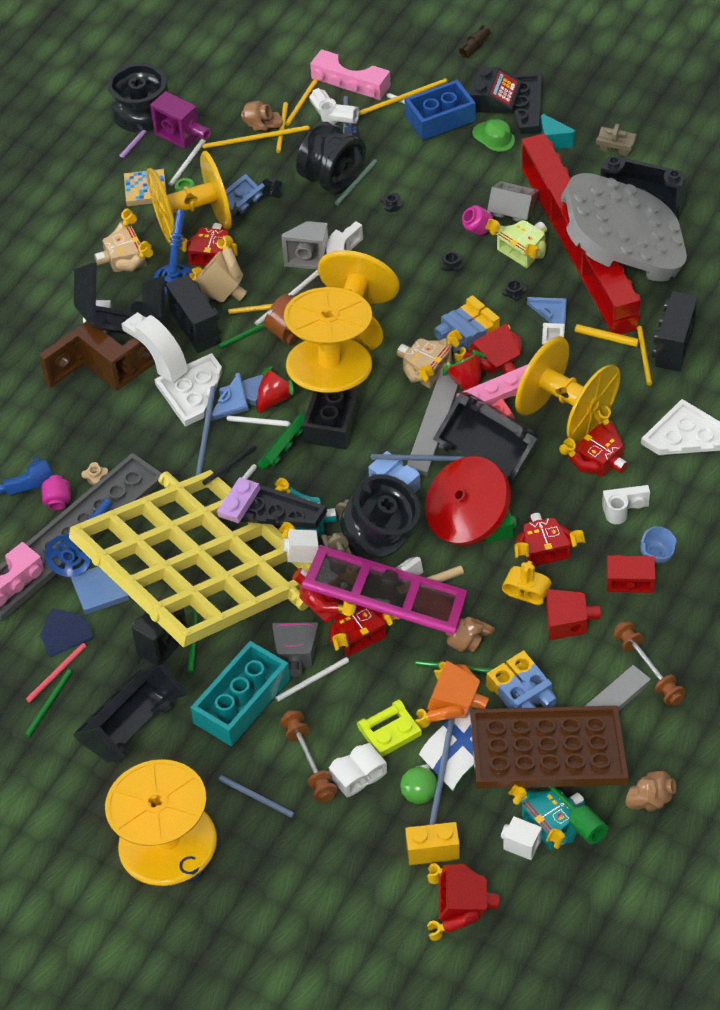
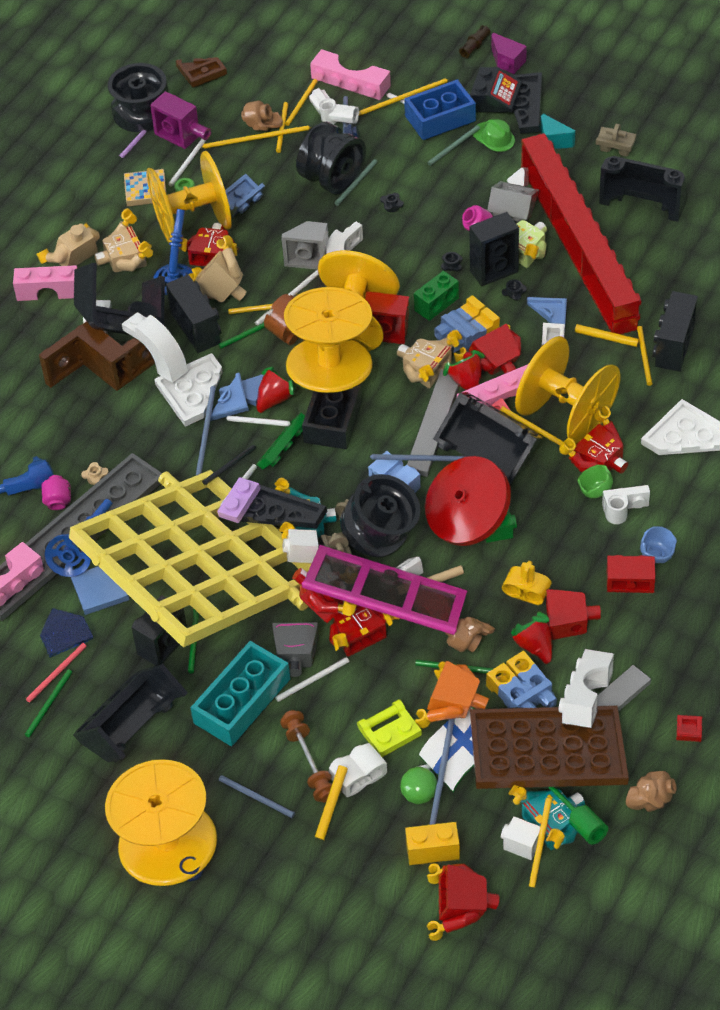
(30, 280): none -> bright pink arch
(72, 246): none -> tan torso
(201, 70): none -> reddish brown wing
(276, 184): black plate -> none
(331, 802): none -> yellow bar
(392, 315): none -> red brick
(436, 295): none -> green brick
(453, 145): none -> sand green axle
(494, 248): none -> black brick
(507, 53): none -> magenta slope
(520, 177): none -> white slope
(535, 637): none -> red hat
(537, 429): none -> yellow axle
(540, 842): none -> yellow axle
(546, 540): red torso -> none
(580, 703): none -> white arch
(595, 481): none -> bright green hair
(624, 226): light grey plate -> none
(673, 694): dark orange axle -> none
(689, 728): none -> red tile

